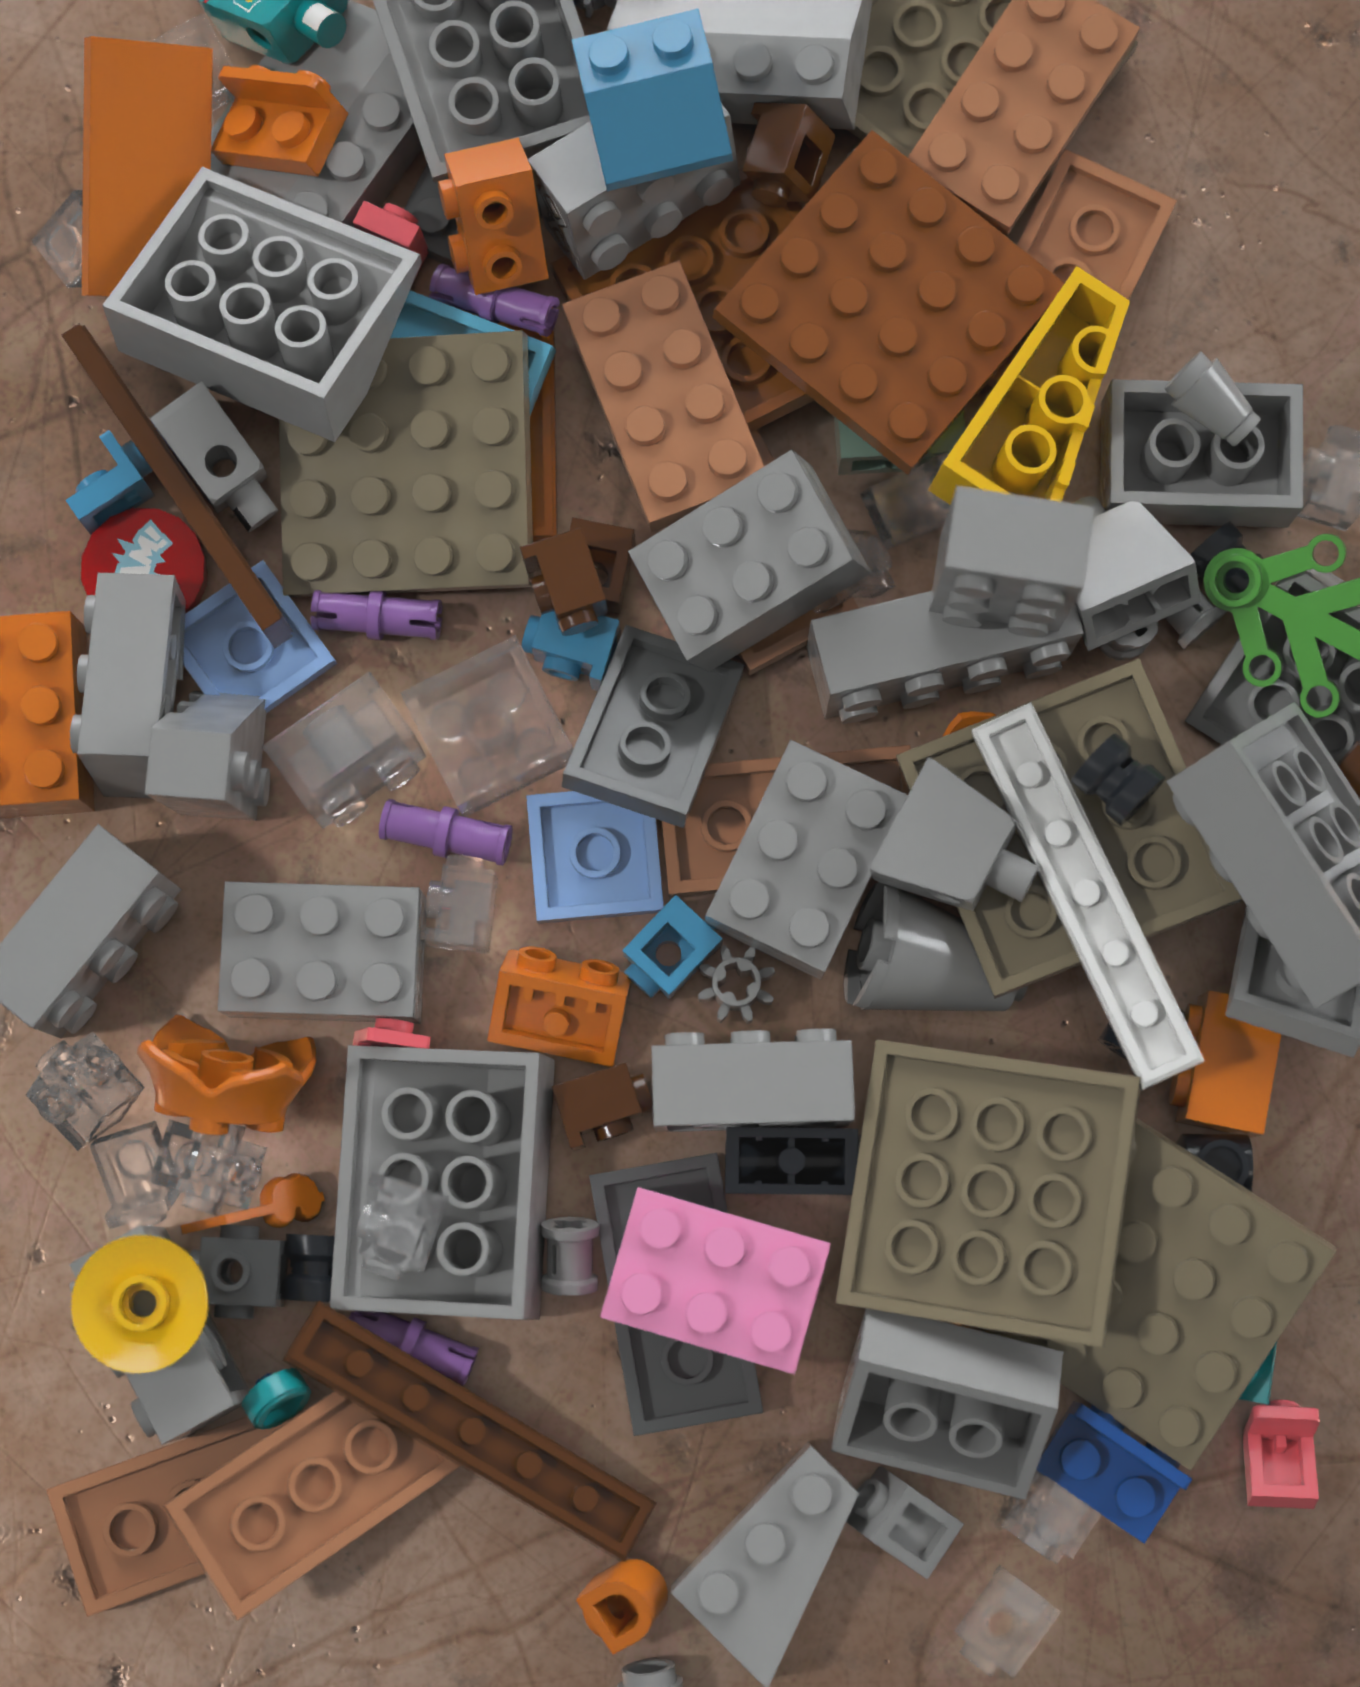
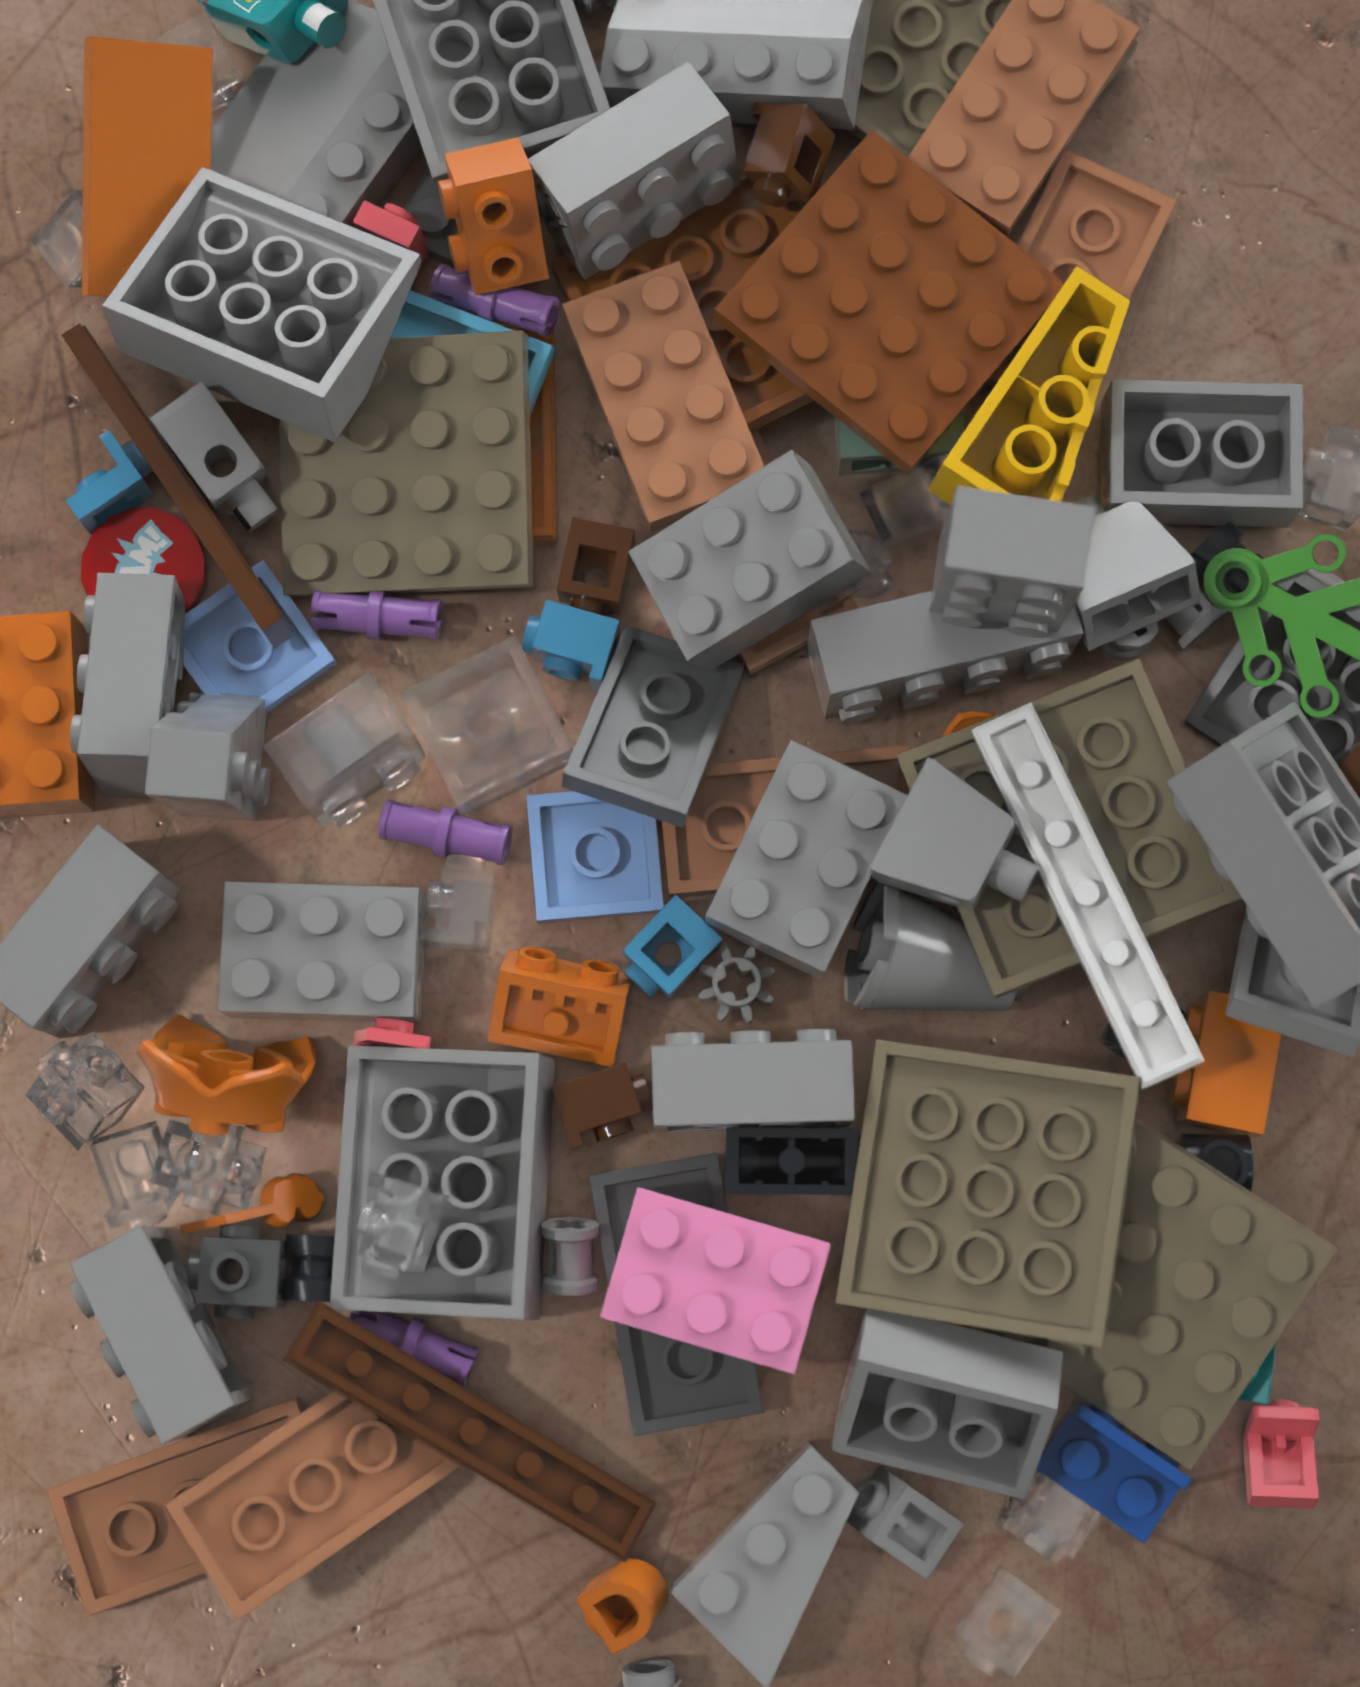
(105, 1309): yellow dish -> none
(276, 1398): teal tile -> none
(278, 120): orange bracket -> none
(566, 581): reddish brown brick -> none
(652, 99): dark azure slope -> none
(1118, 779): black wheel -> none
(1212, 399): light grey cone -> none

